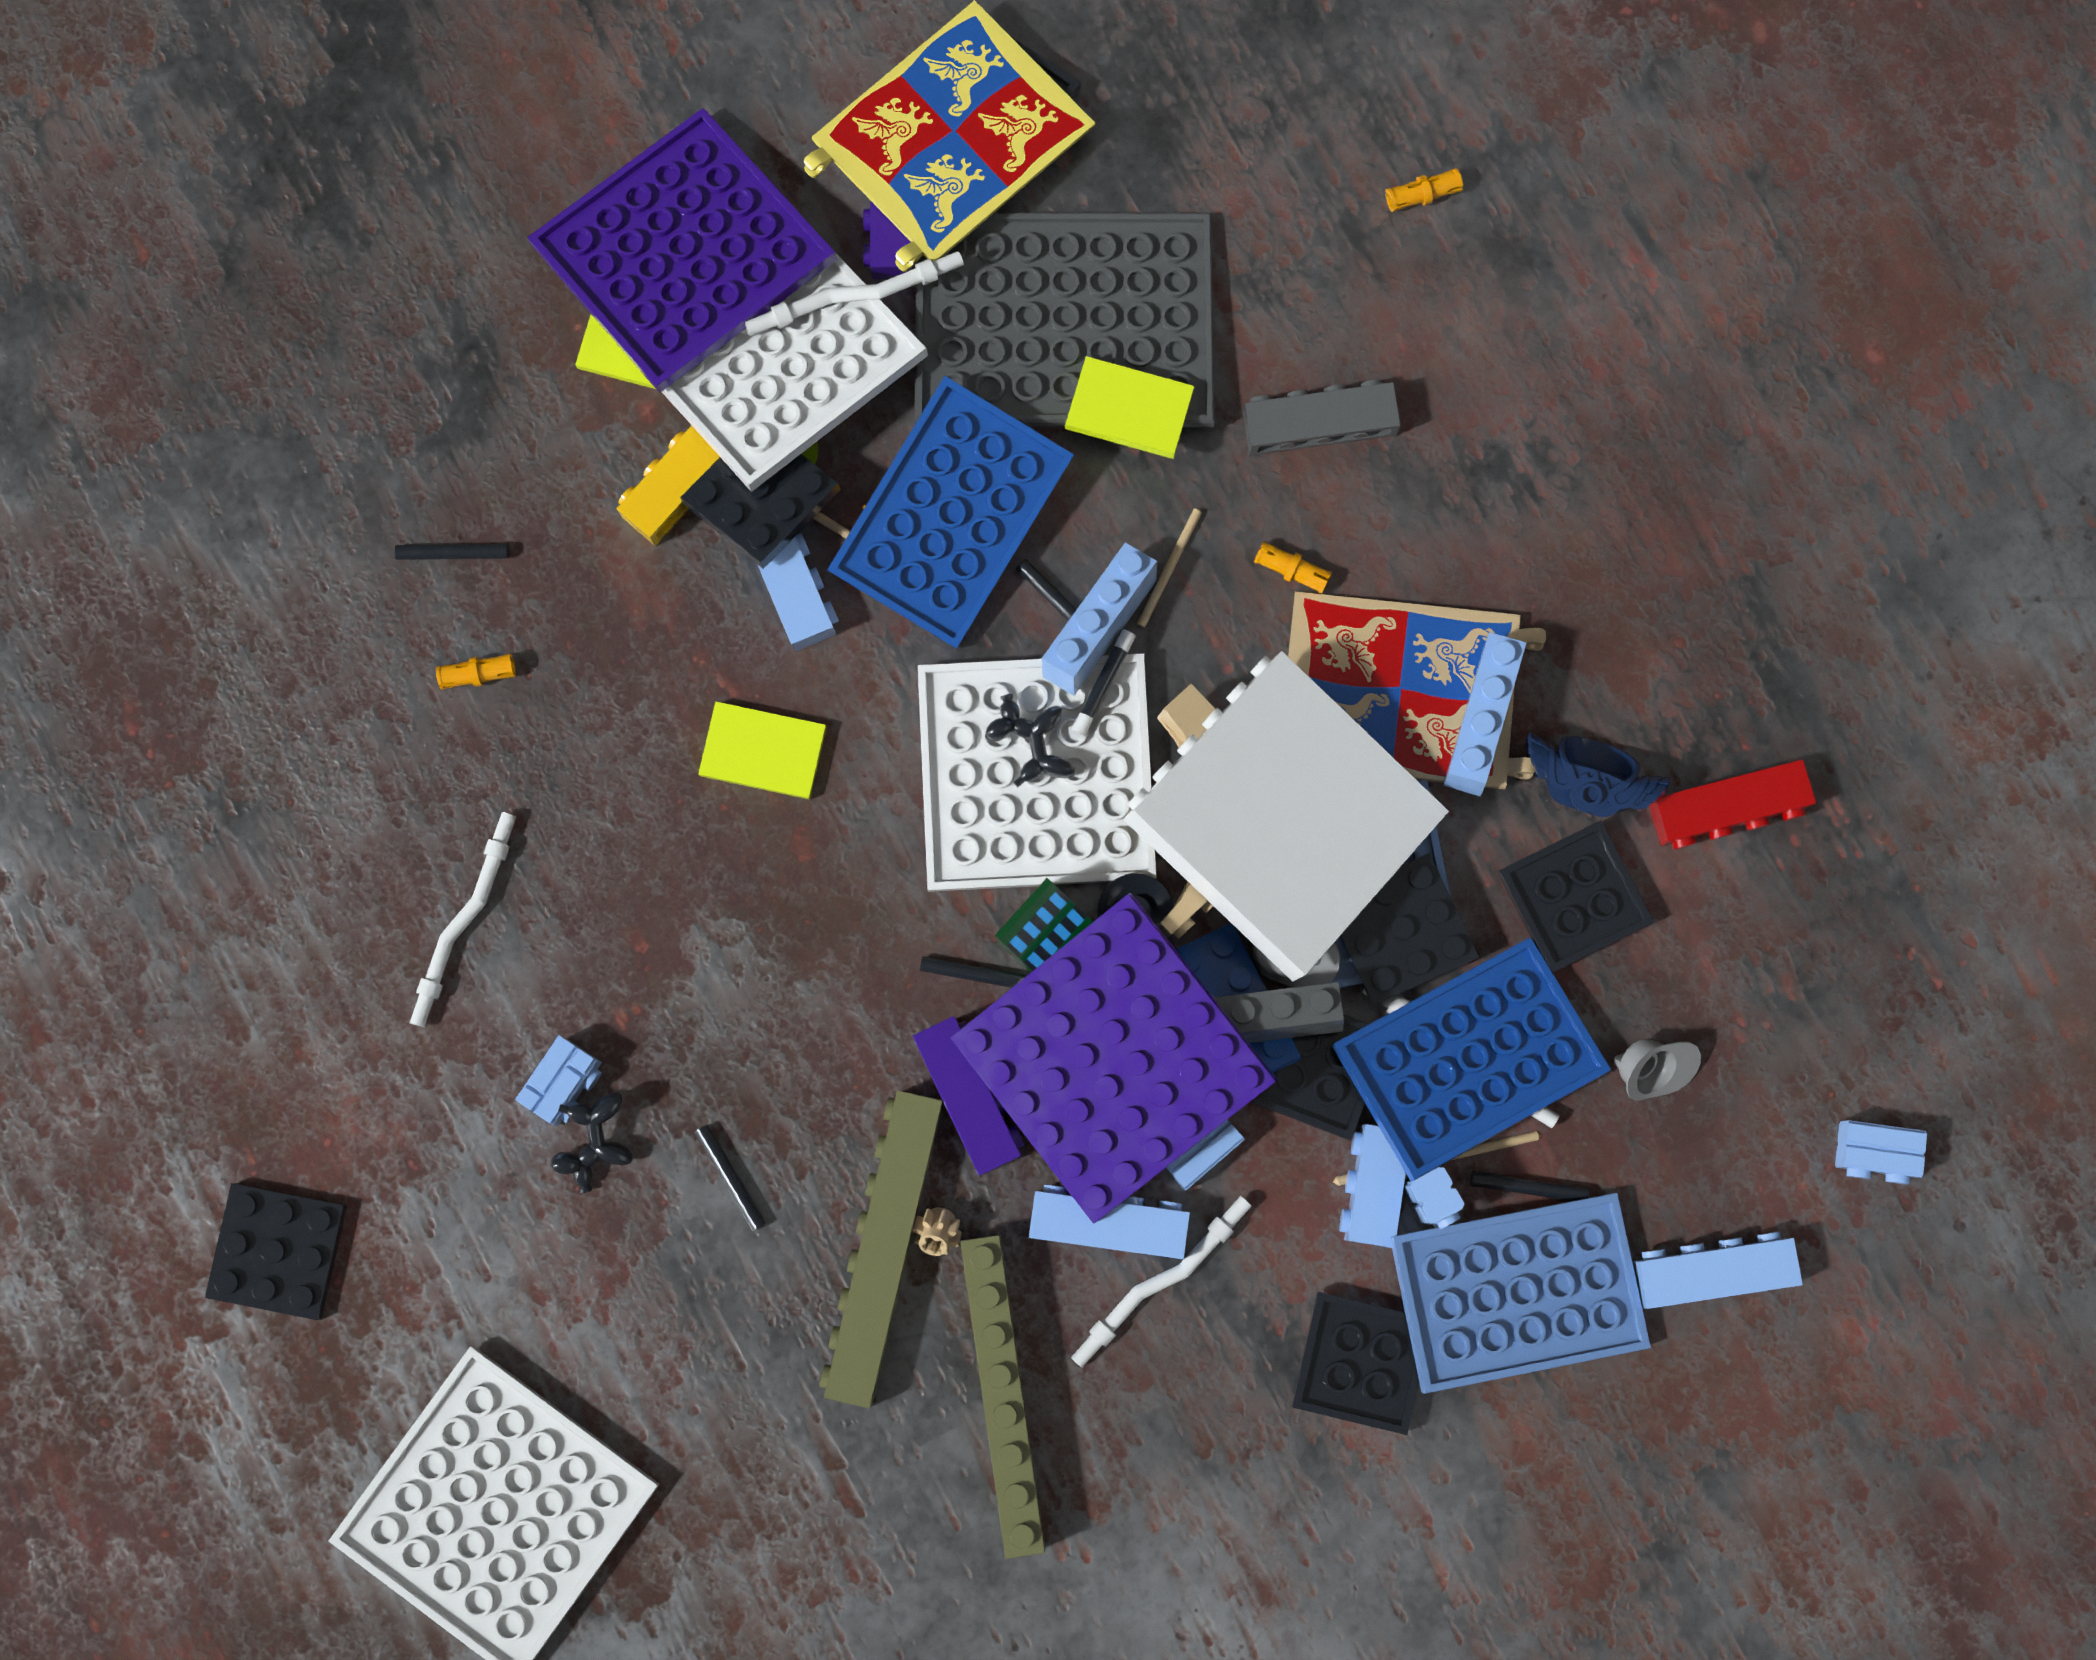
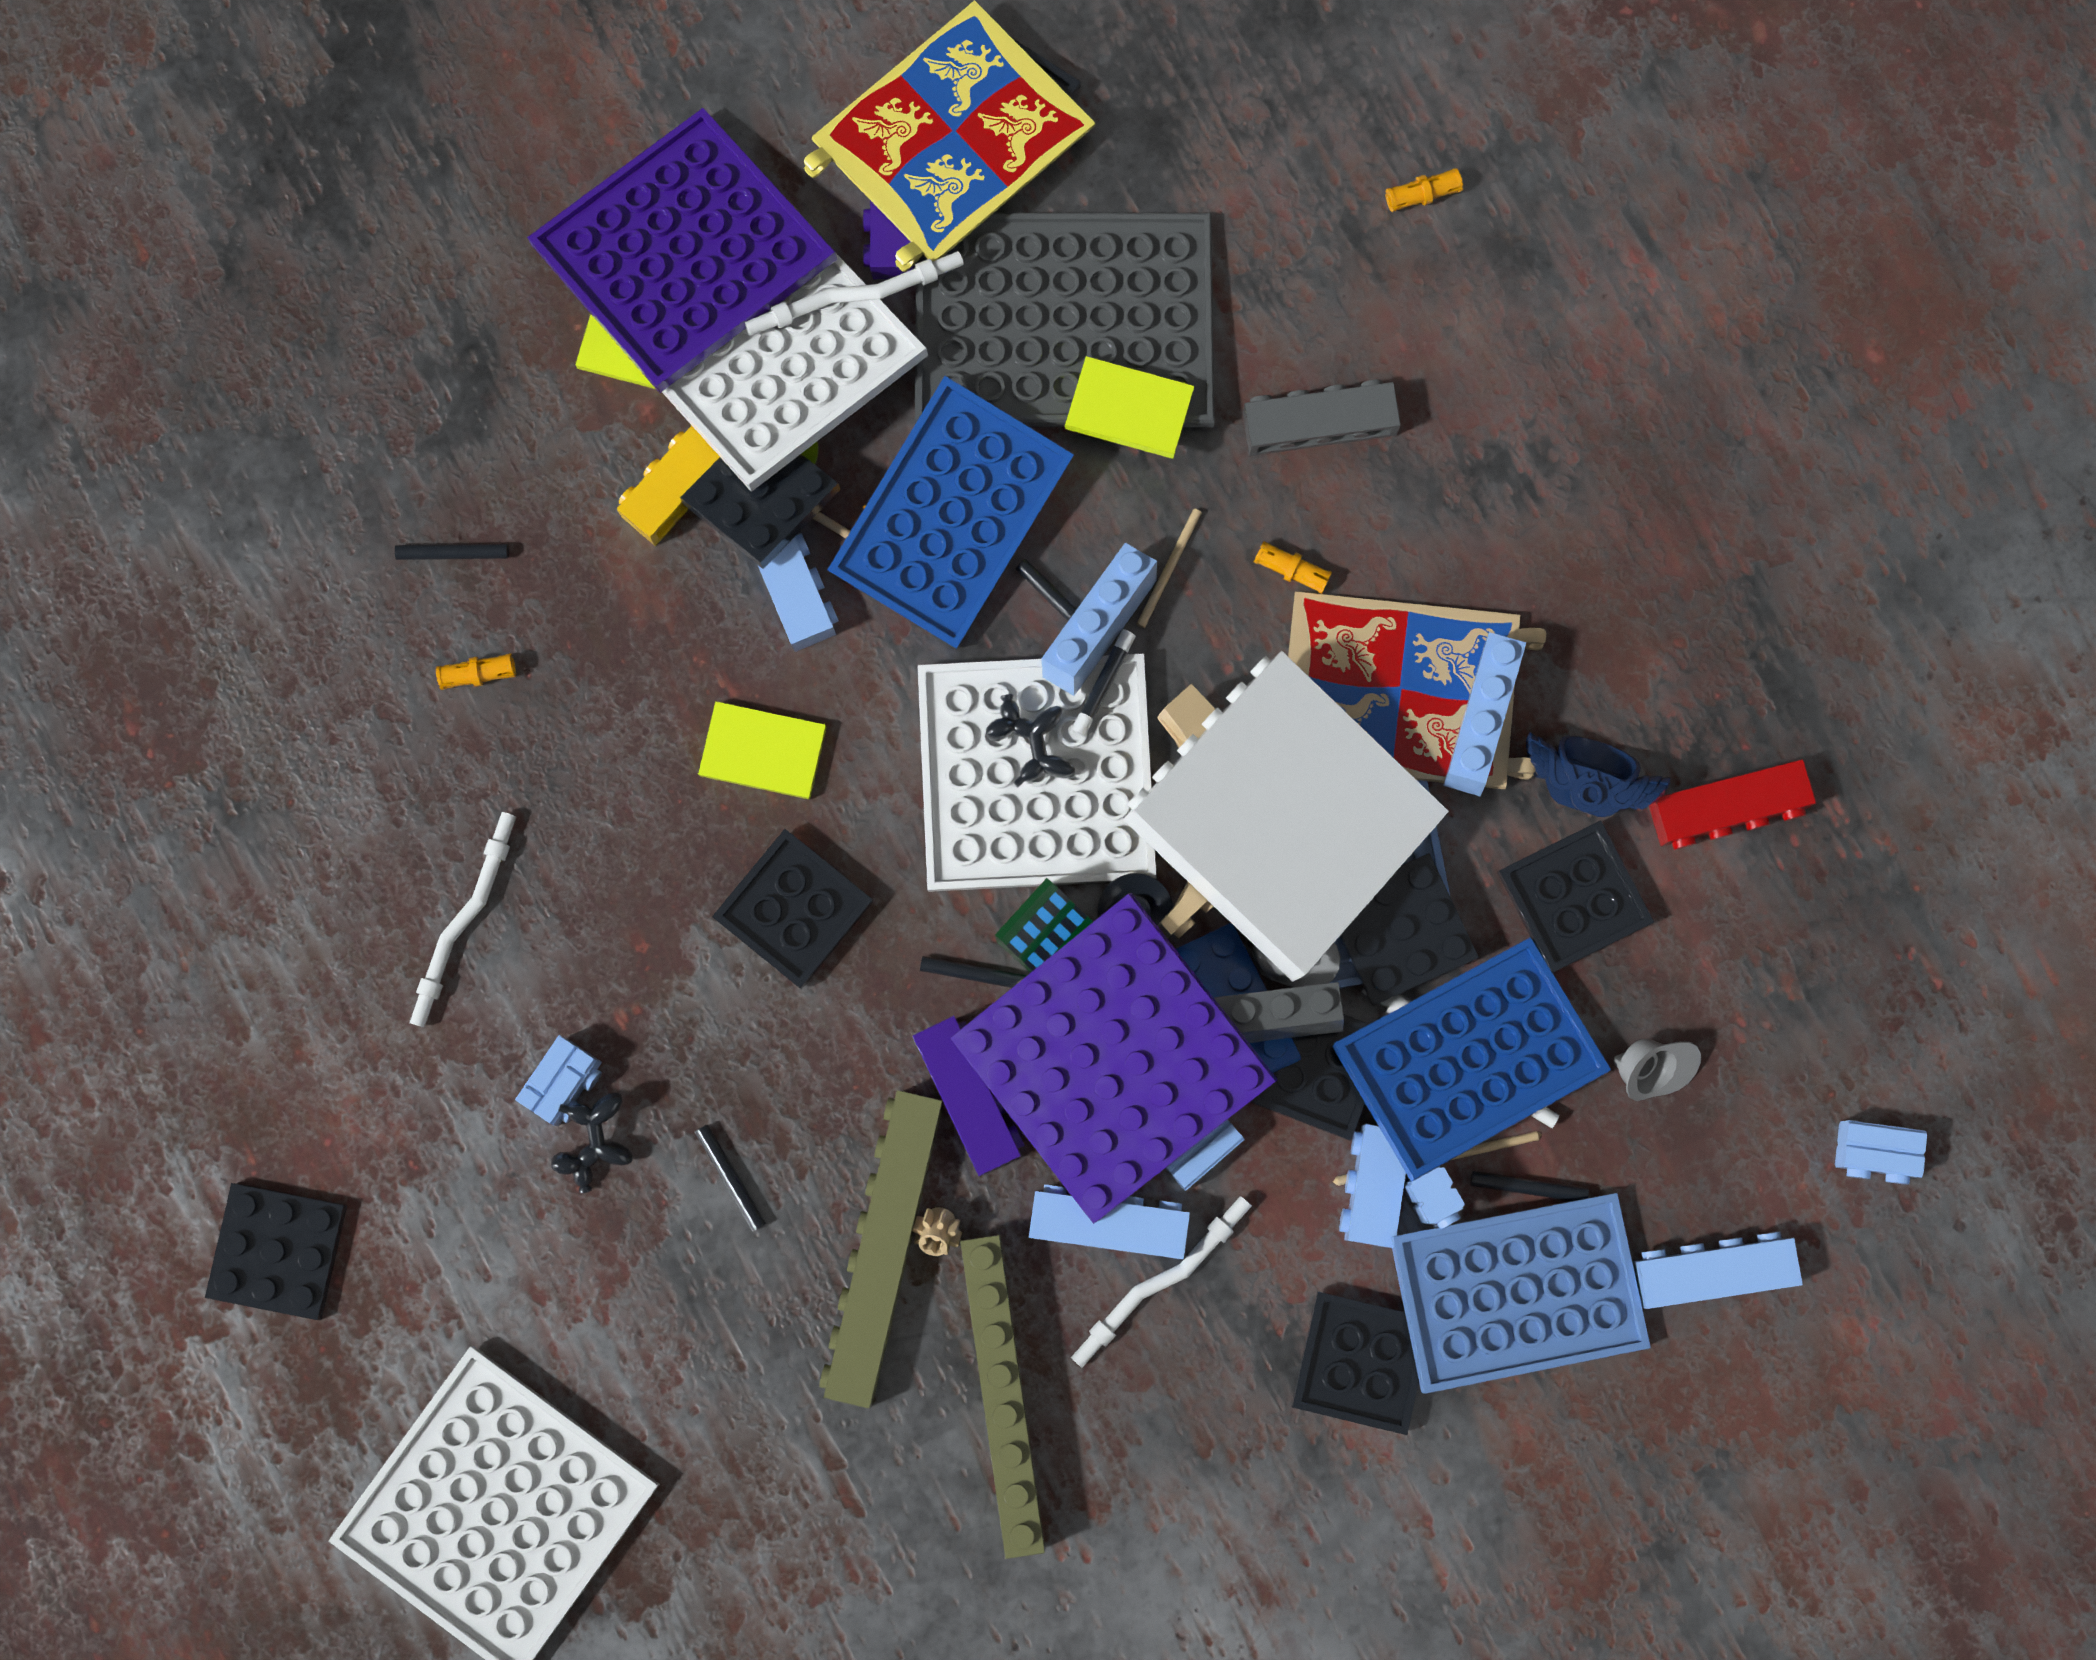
(793, 908): none -> black plate

